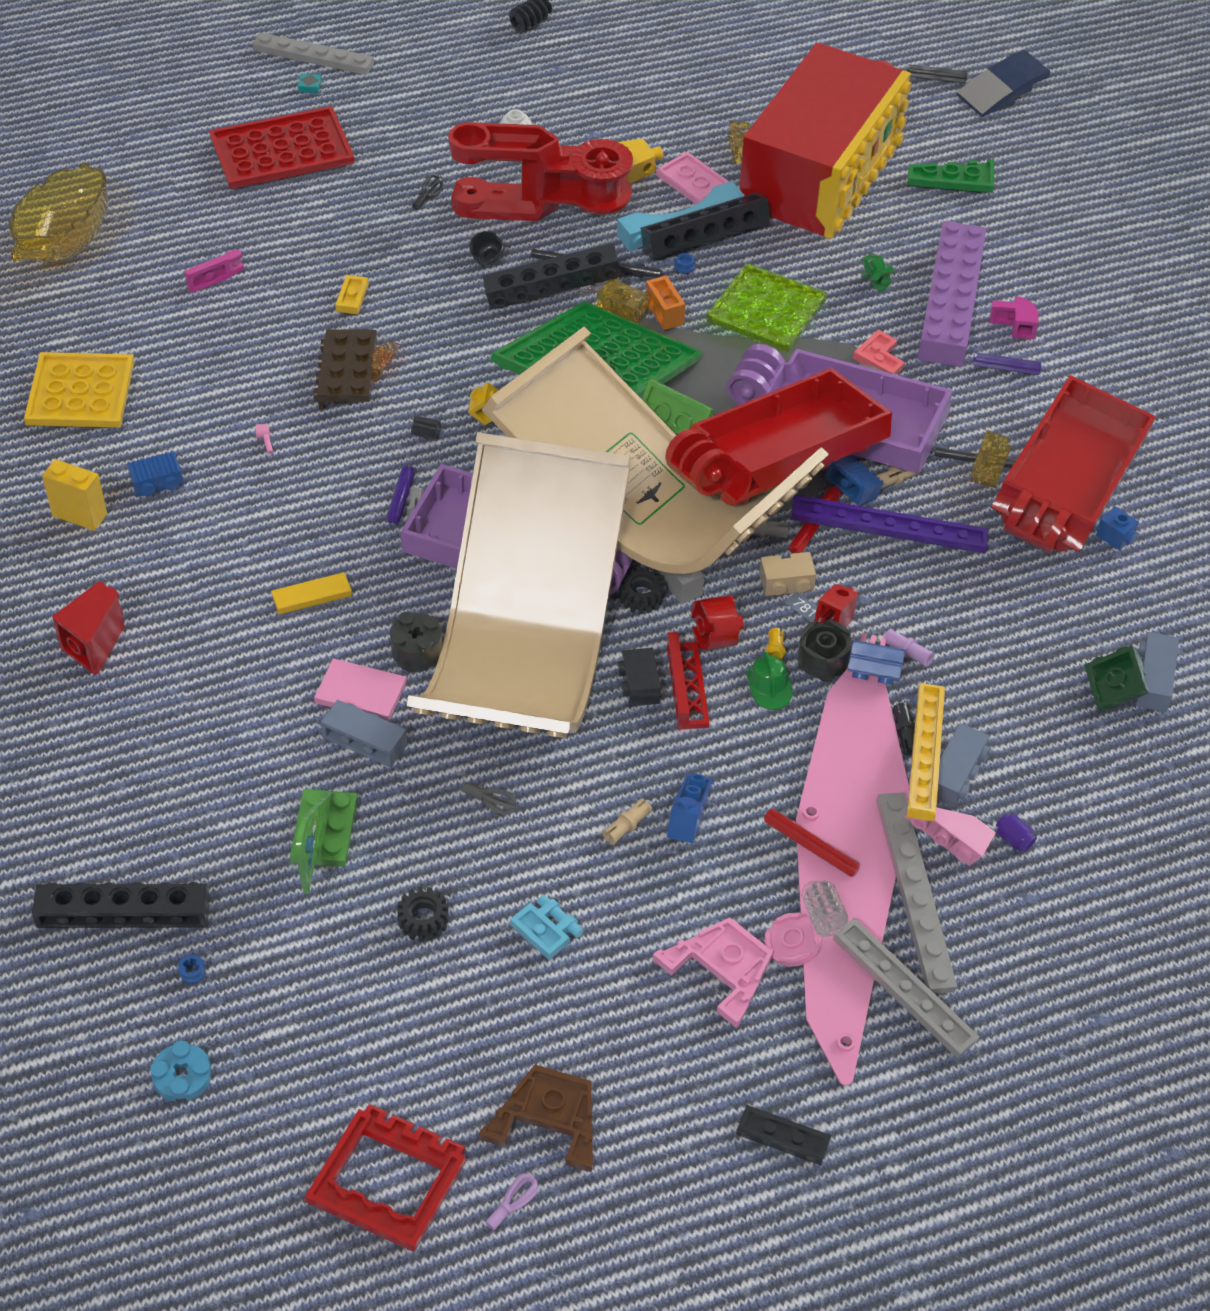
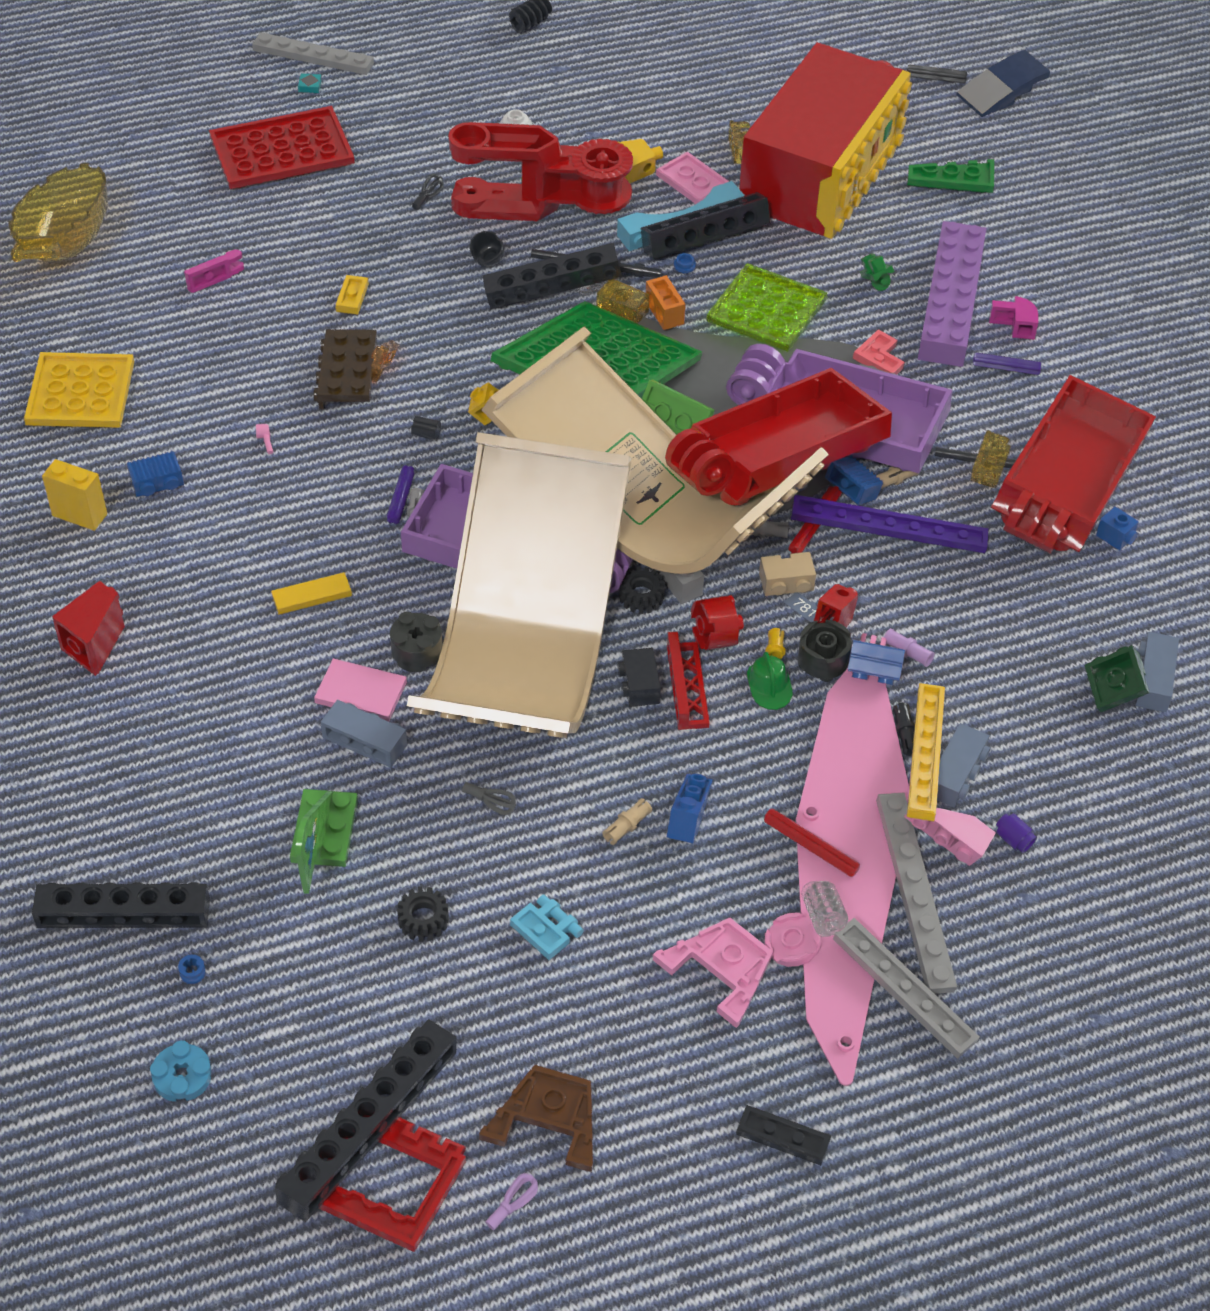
(305, 1198): none -> black brick

